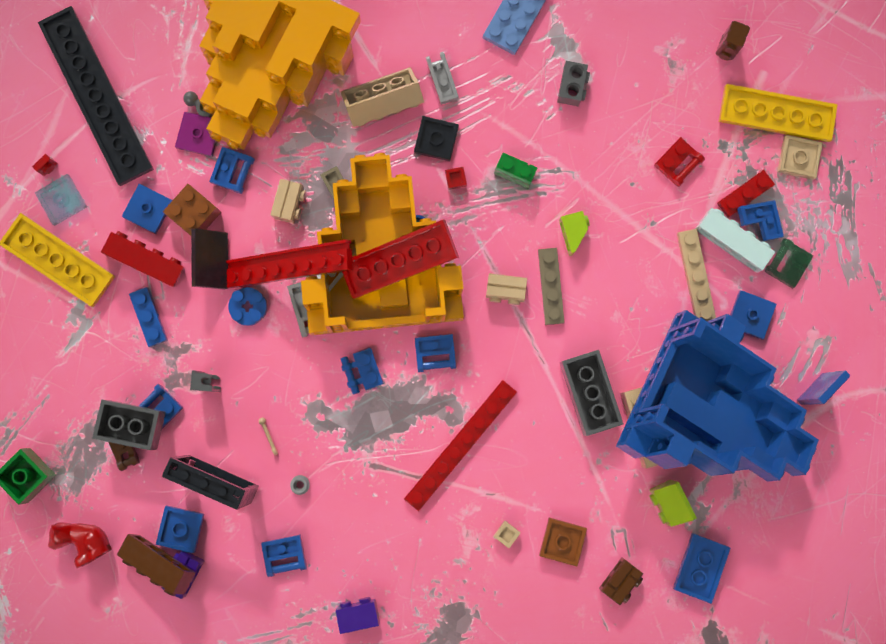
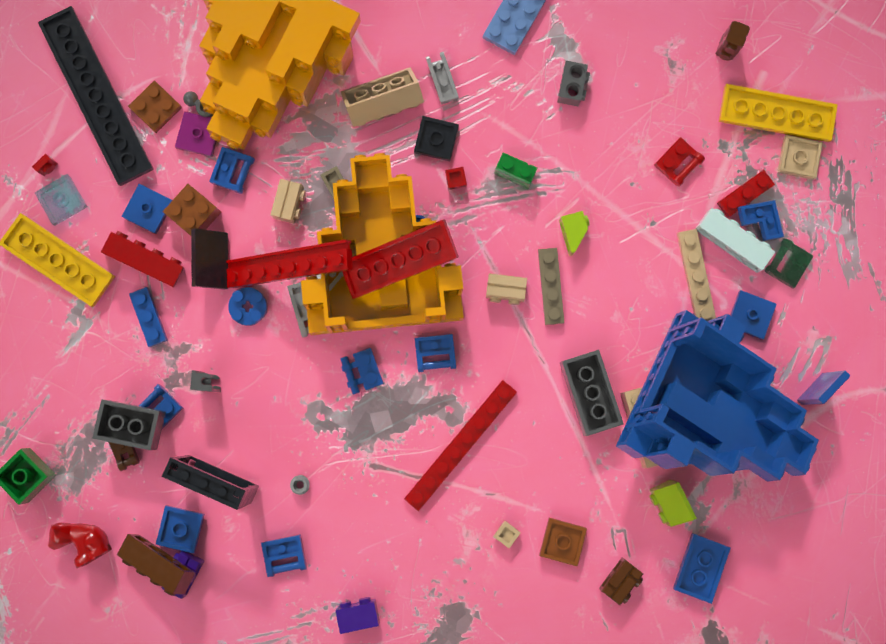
(155, 106): none -> dark orange plate
(262, 421): tan hinge -> none

